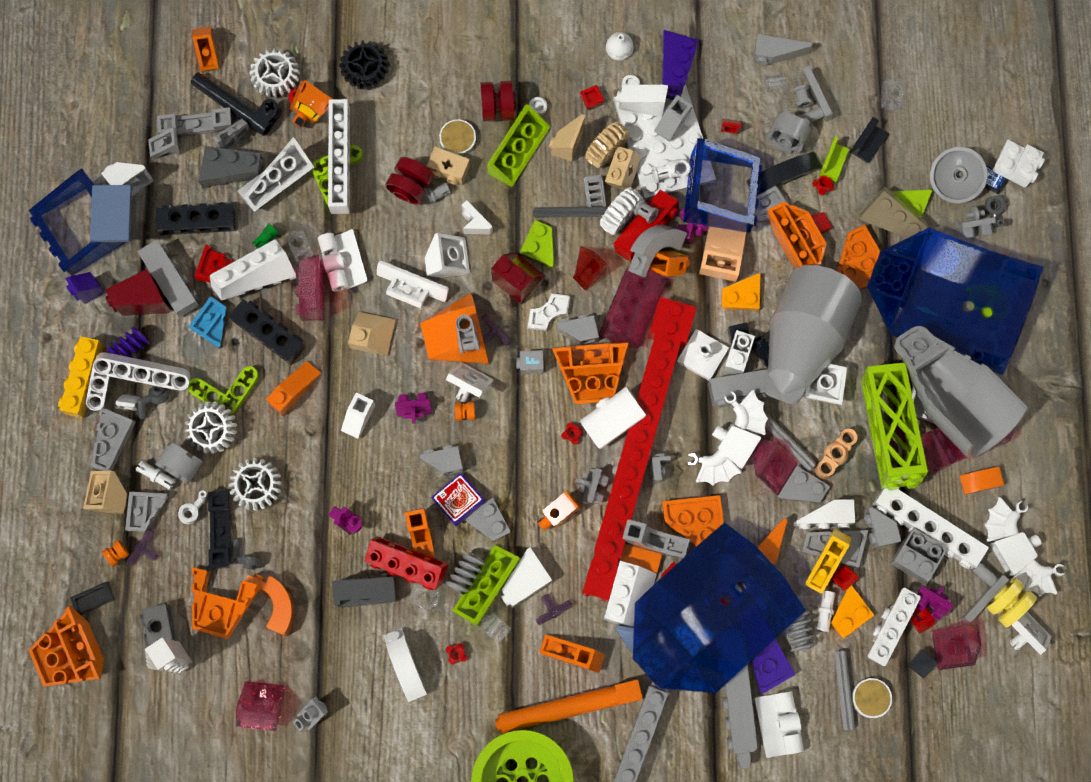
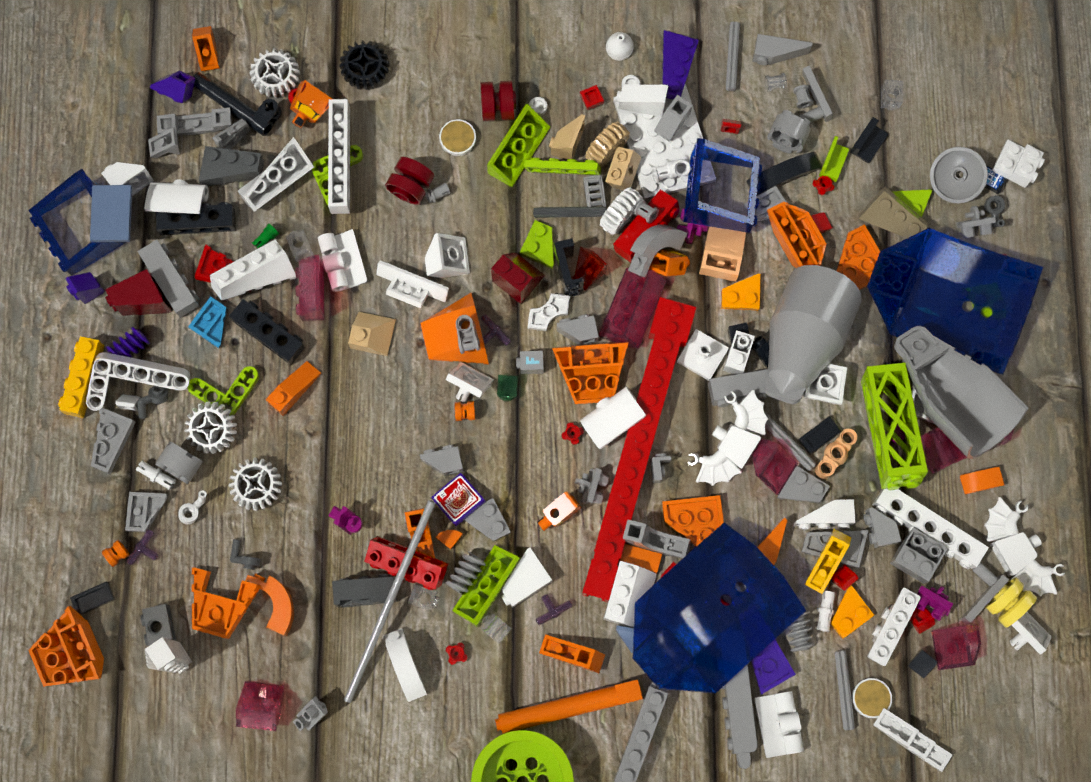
(105, 493): tan slope -> none
(175, 86): none -> dark purple slope
(176, 197): none -> white panel
(219, 530): black slope -> none
(357, 415): white slope -> none
(389, 601): none -> light grey piece
(413, 409): magenta hips -> none
(442, 159): tan brick -> none
(449, 537): none -> orange tile
(478, 223): white slope -> none
(507, 387): none -> clear green plate
(563, 250): none -> black panel
(570, 166): none -> lime plate
(732, 61): none -> light grey axle
(819, 435): none -> black tile
(912, 740): none -> white slope

